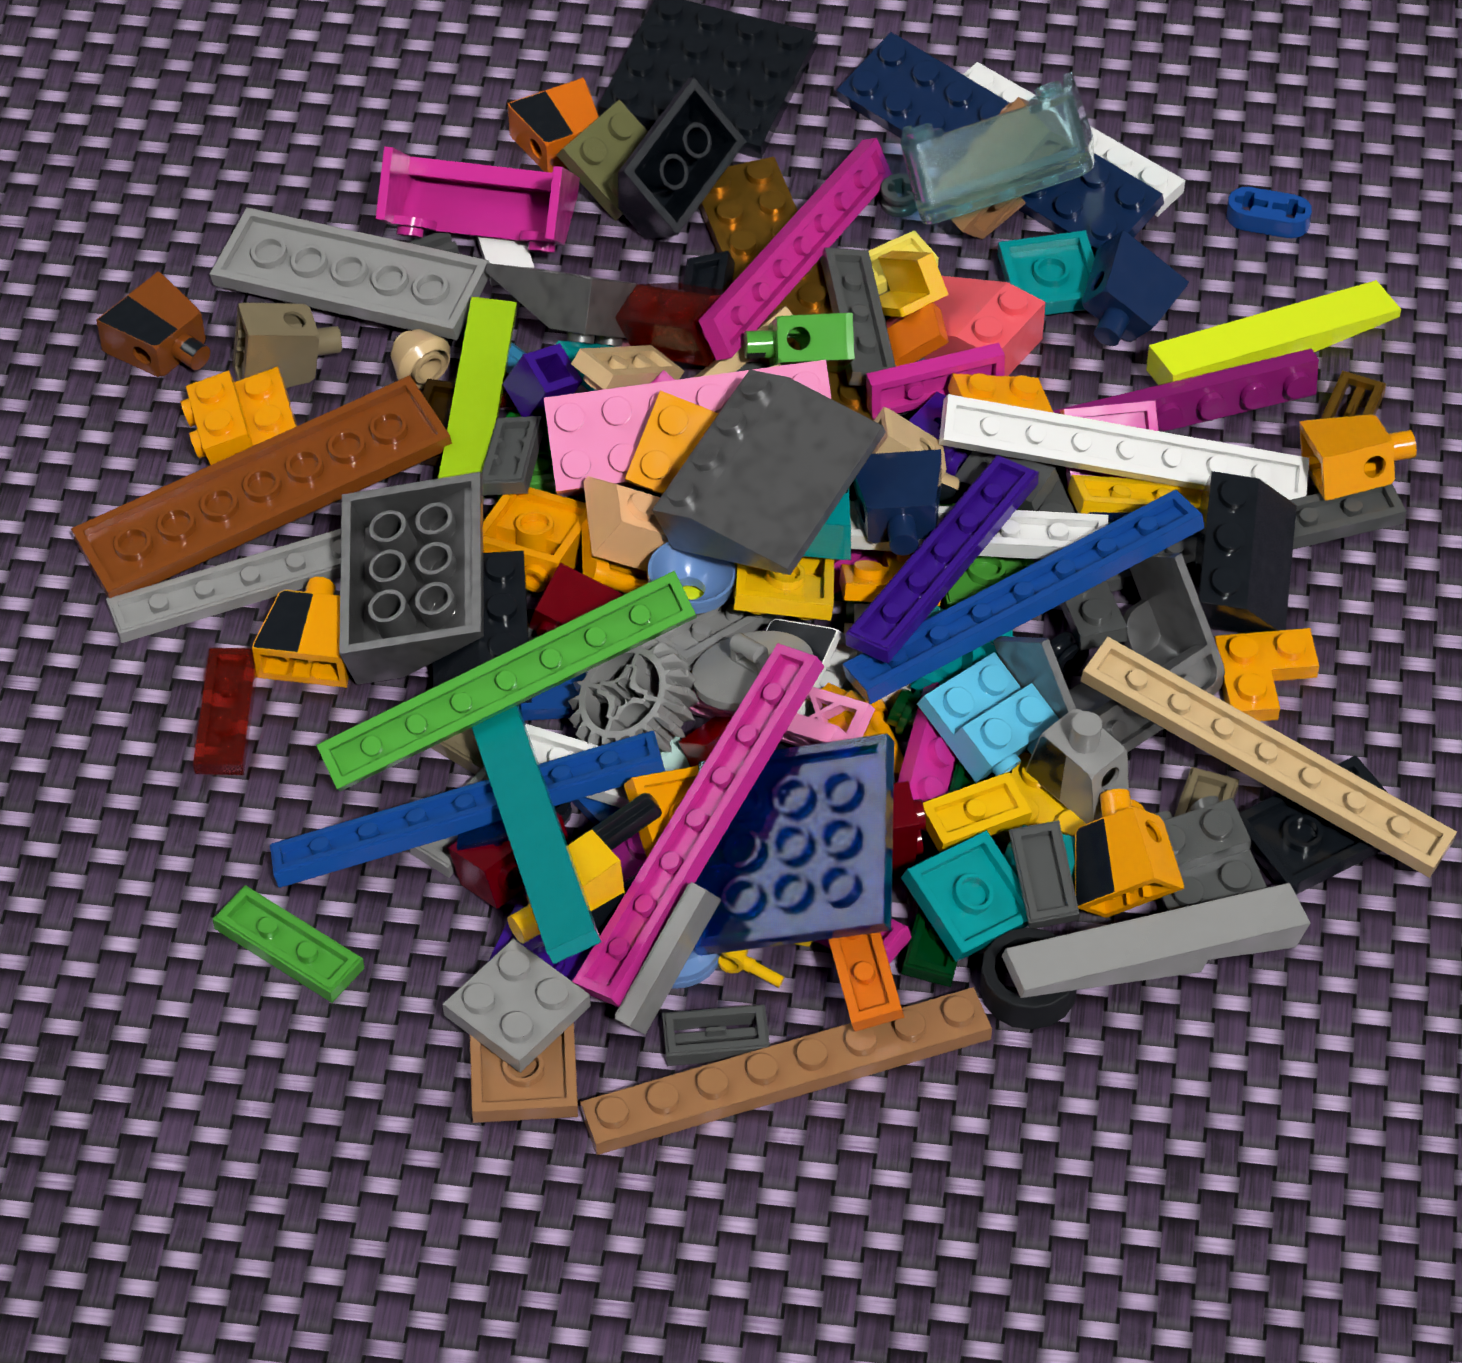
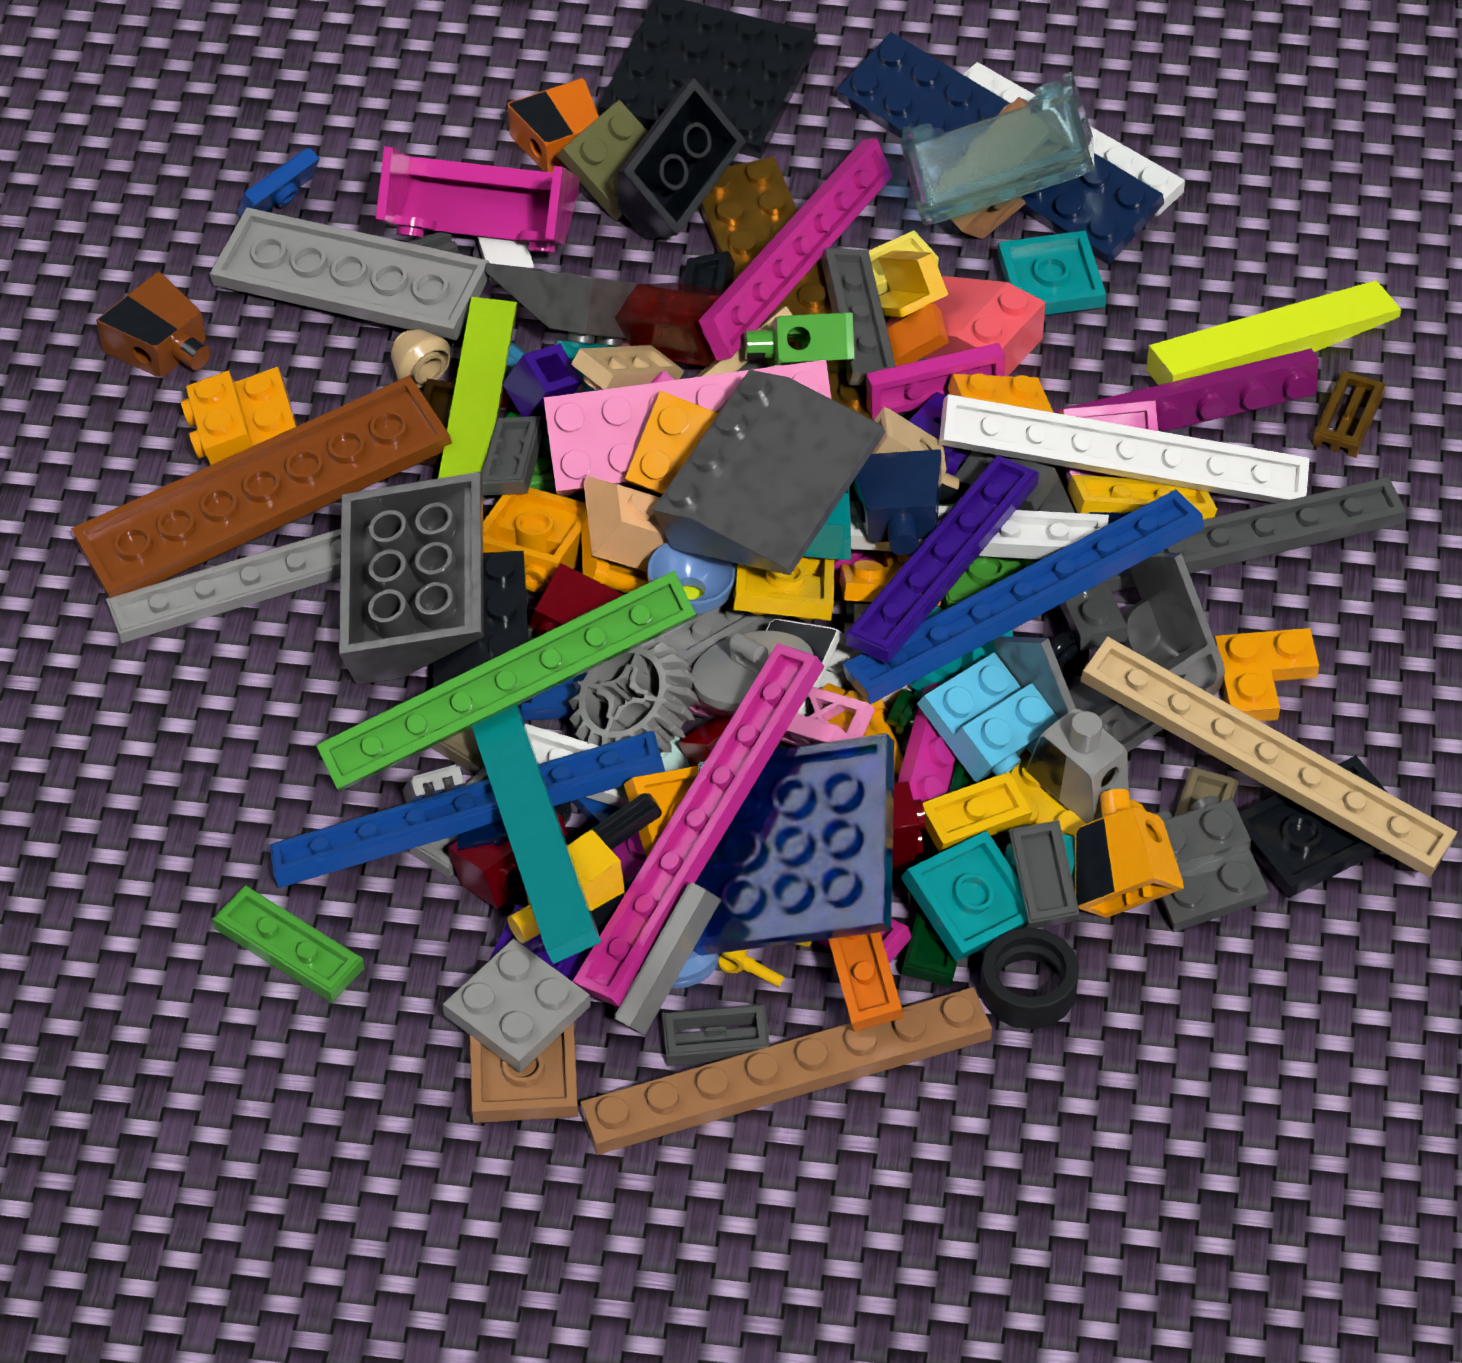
(225, 712): clear red tile -> none
(281, 337): dark tan torso -> none
(282, 184): none -> blue plate
(302, 637): light orange torso -> none
(433, 783): none -> light grey tile
(890, 201): dark grey bush -> none
(1129, 289): dark blue torso -> none
(1159, 943): light grey slope -> none
(1244, 554): black slope -> none
(1269, 212): blue beam -> none
(1352, 453): light orange torso -> none

